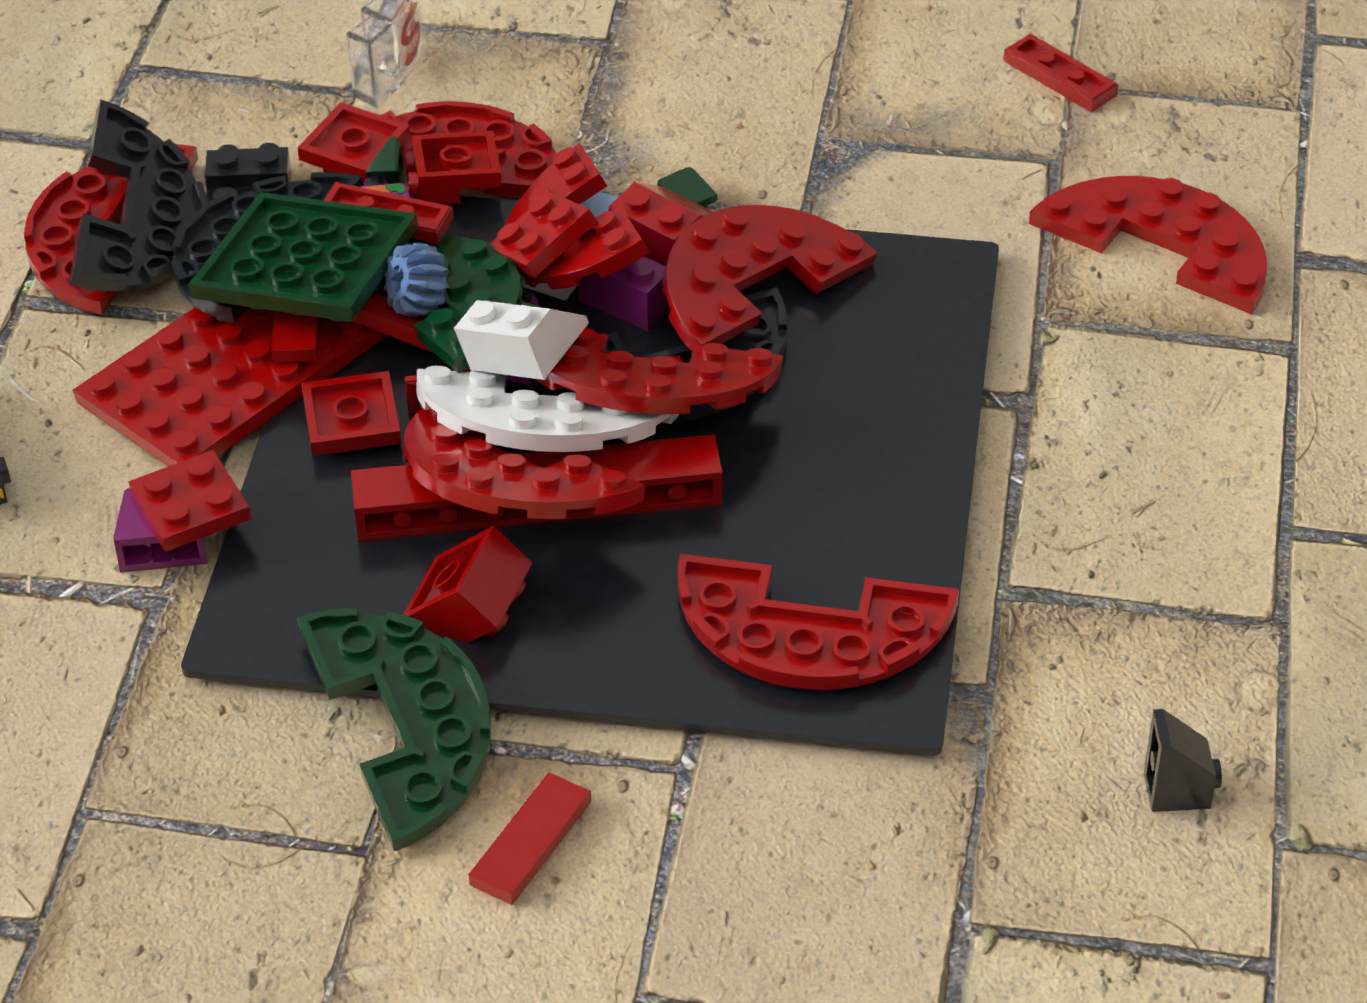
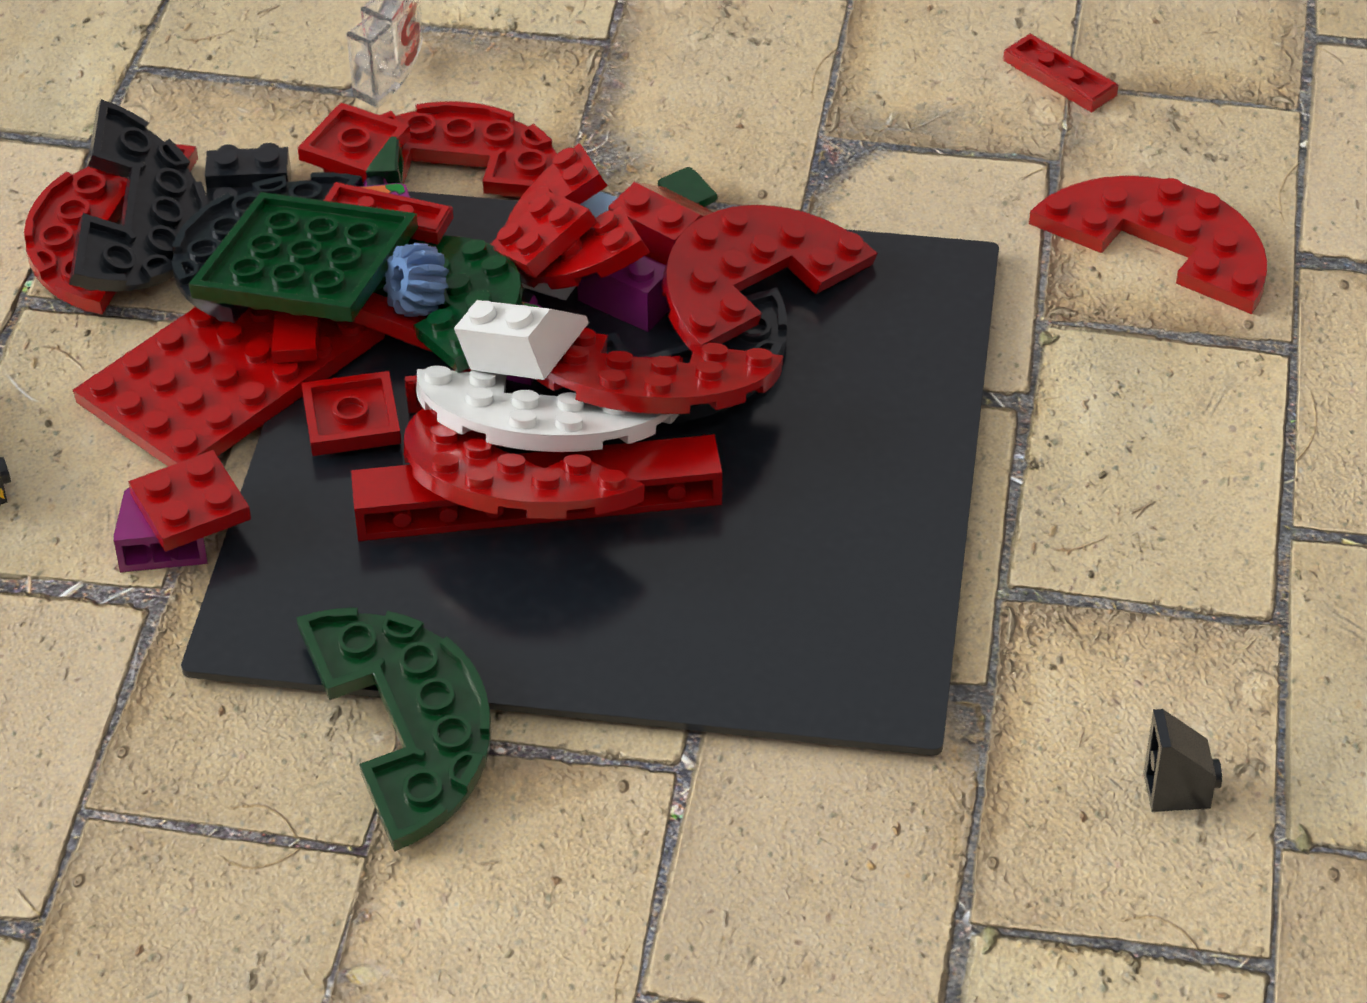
(451, 162): red plate -> none
(471, 587): red slope -> none
(529, 838): red tile -> none
(804, 642): red plate -> none

